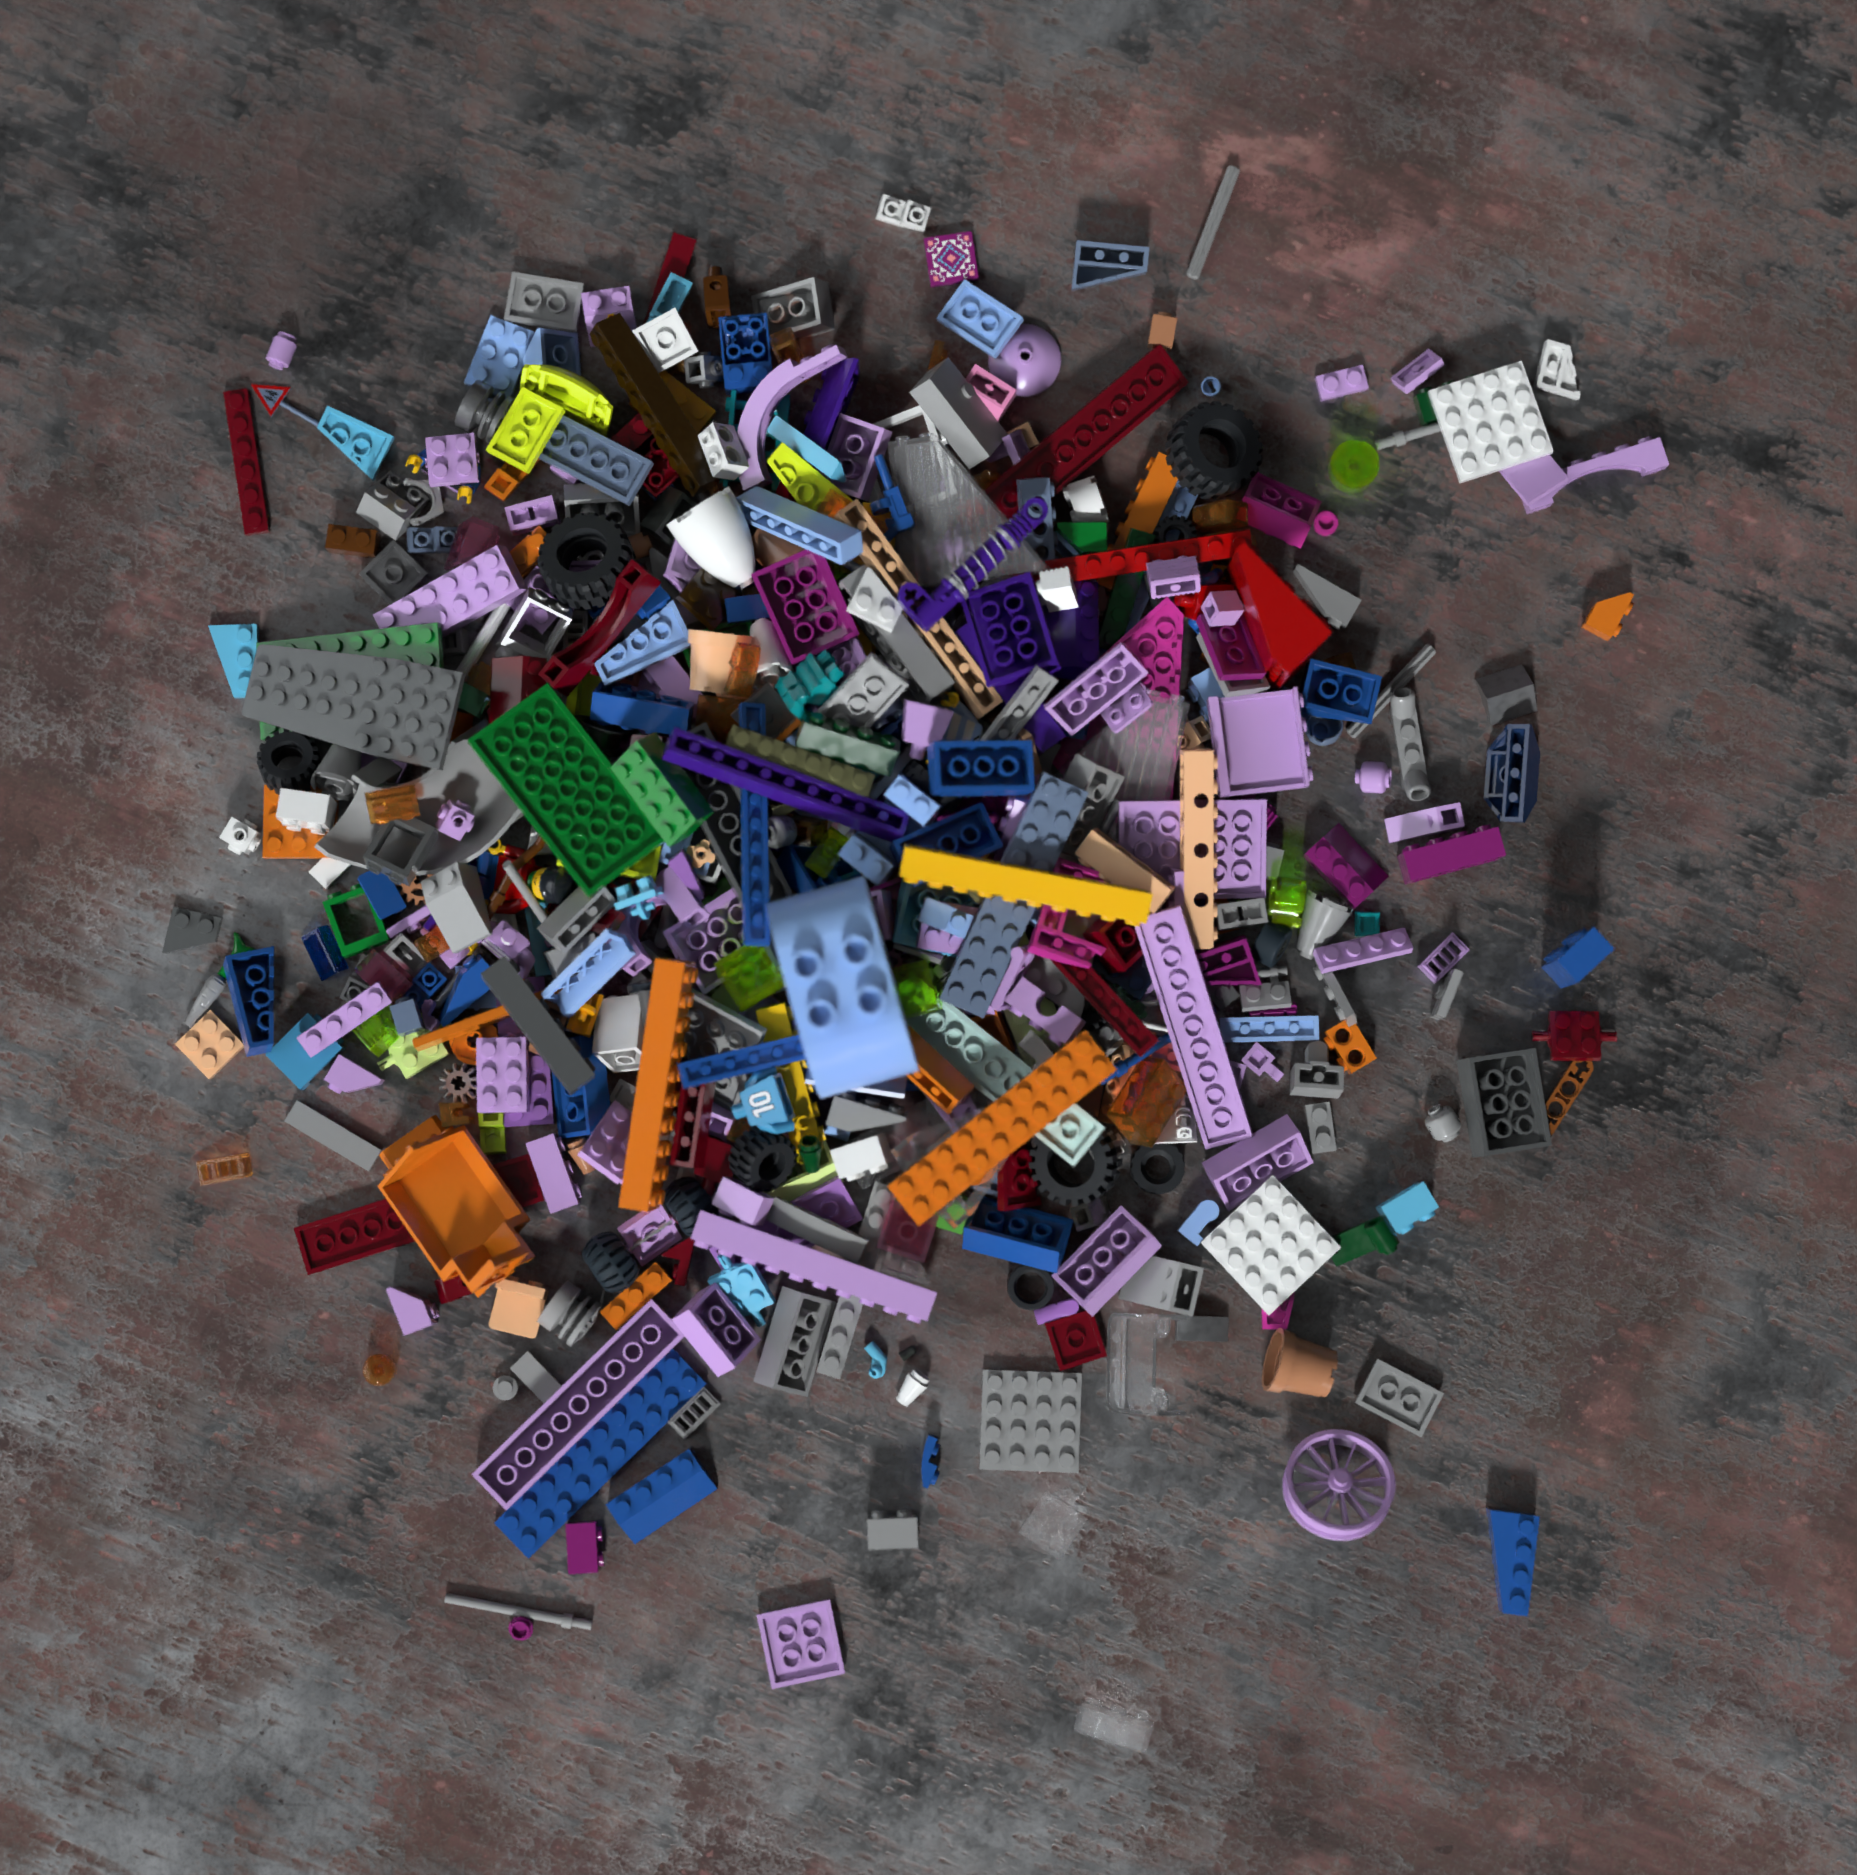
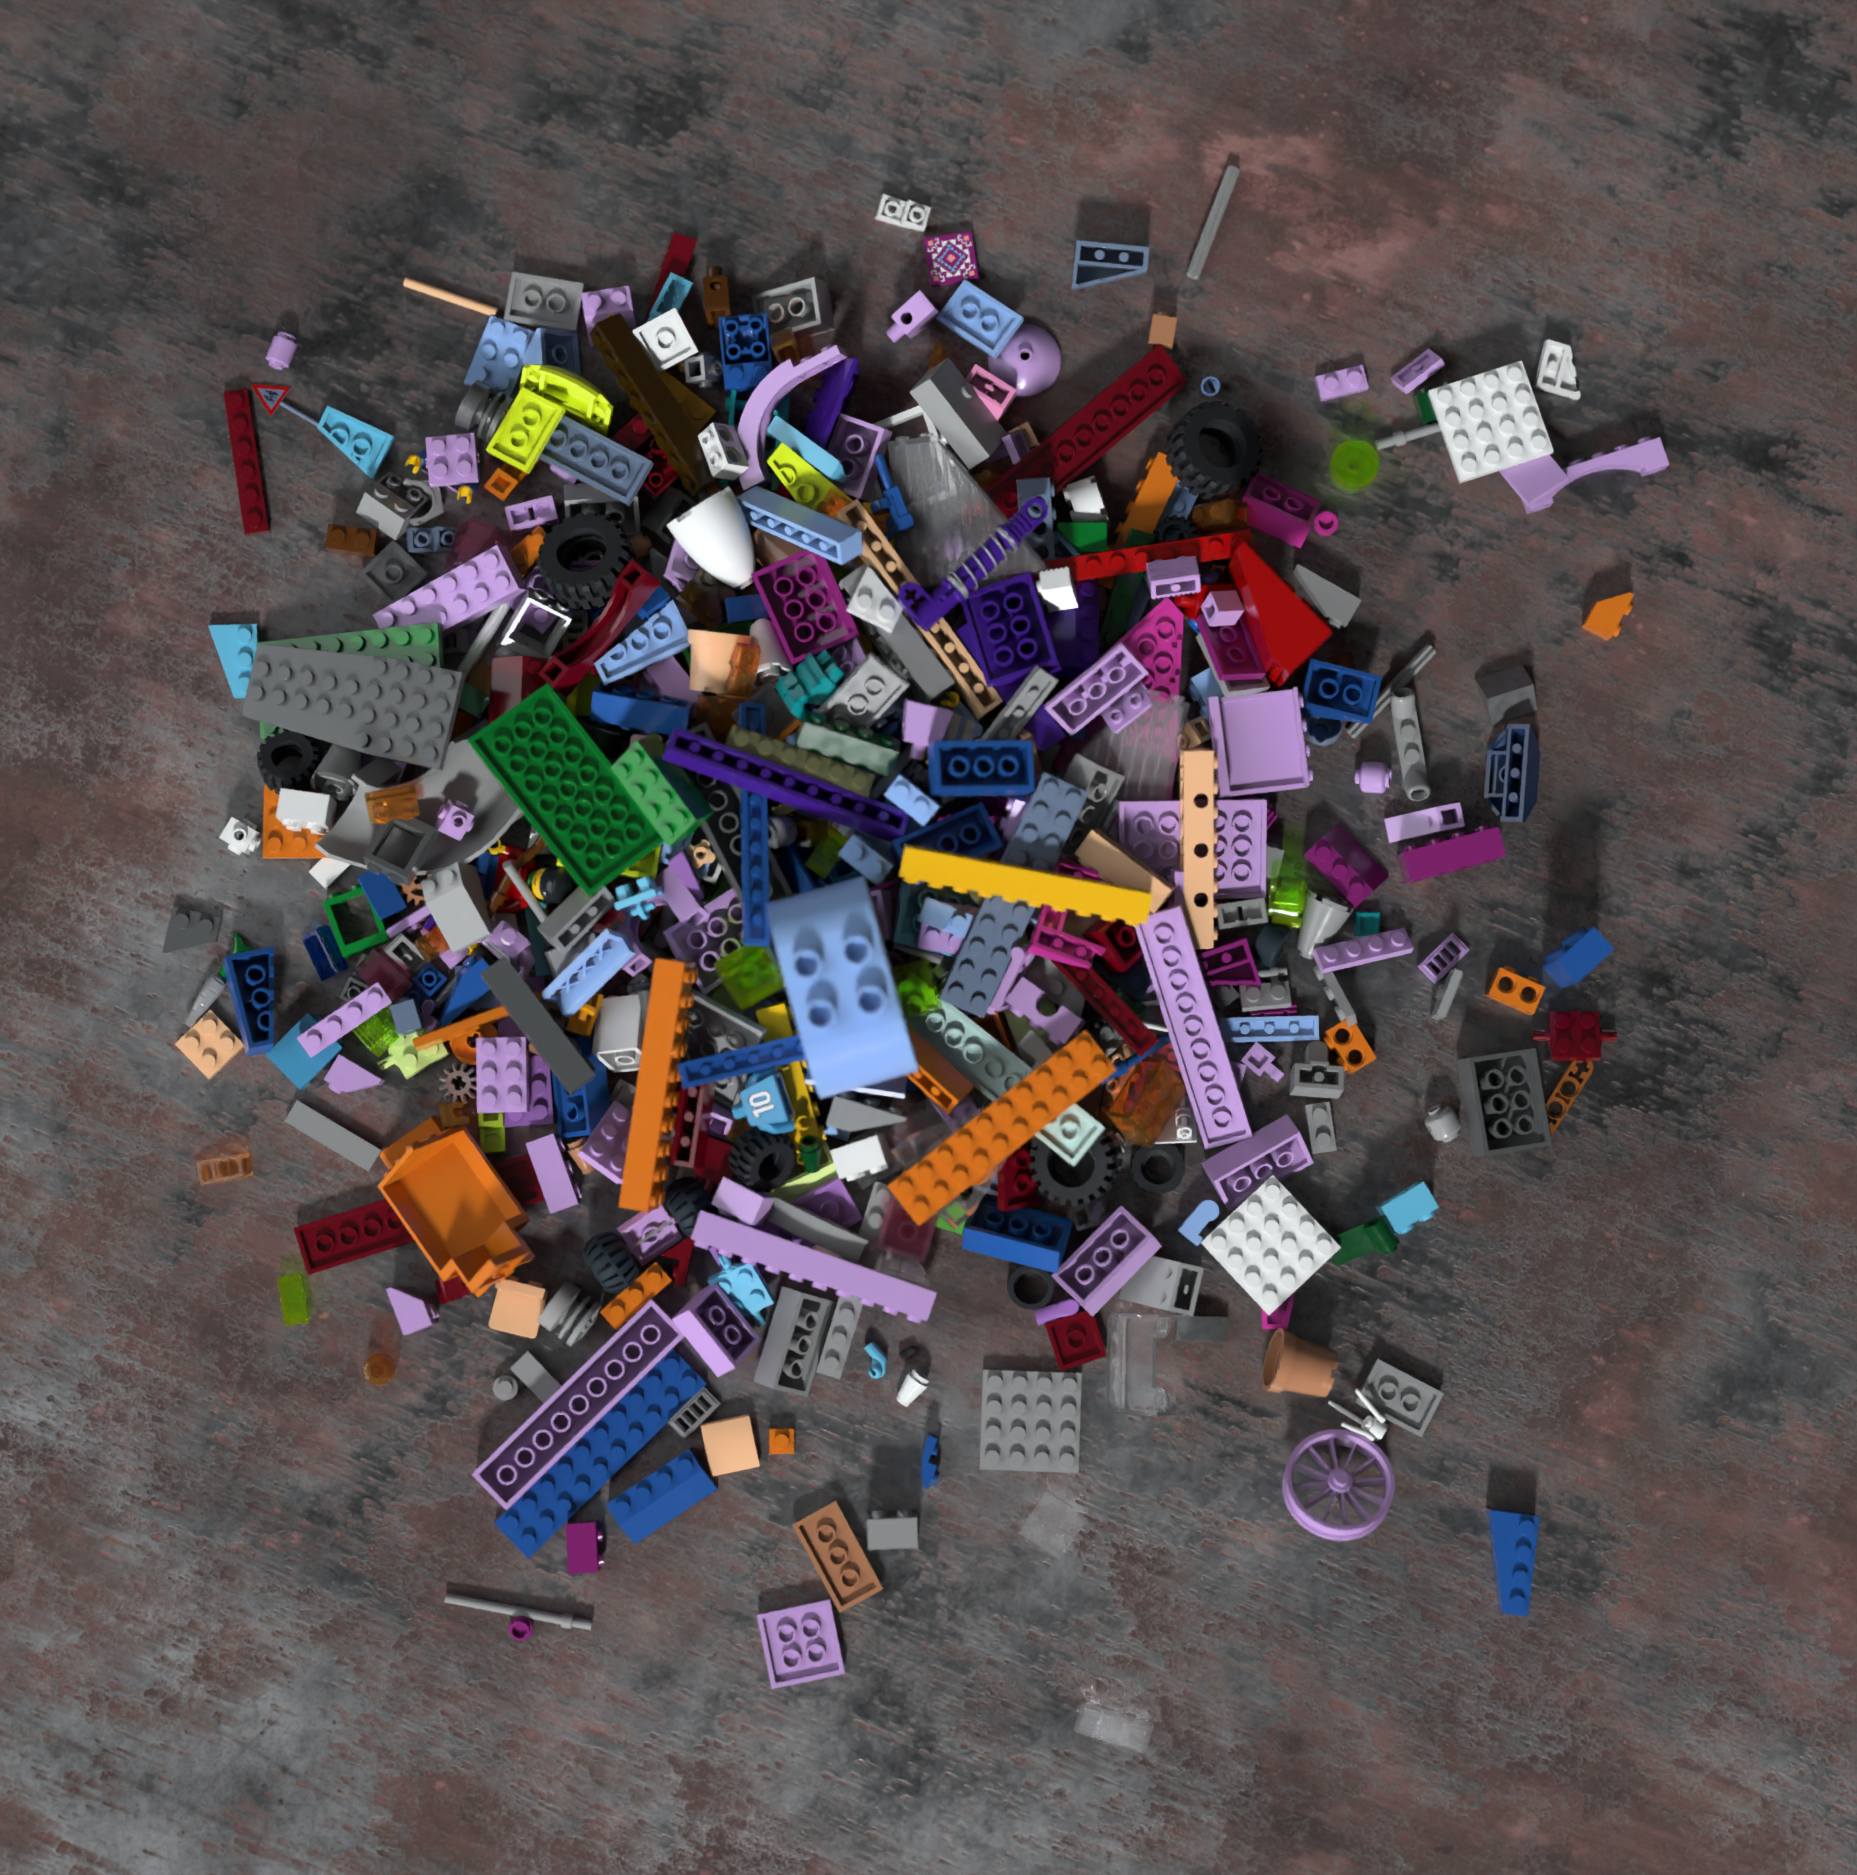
(293, 1299): none -> clear neon green plate
(450, 296): none -> light nougat bar
(730, 1445): none -> light nougat slope
(781, 1441): none -> orange plate
(837, 1556): none -> nougat plate
(922, 314): none -> lavender torso
(1373, 1426): none -> white plant
(1513, 996): none -> orange brick

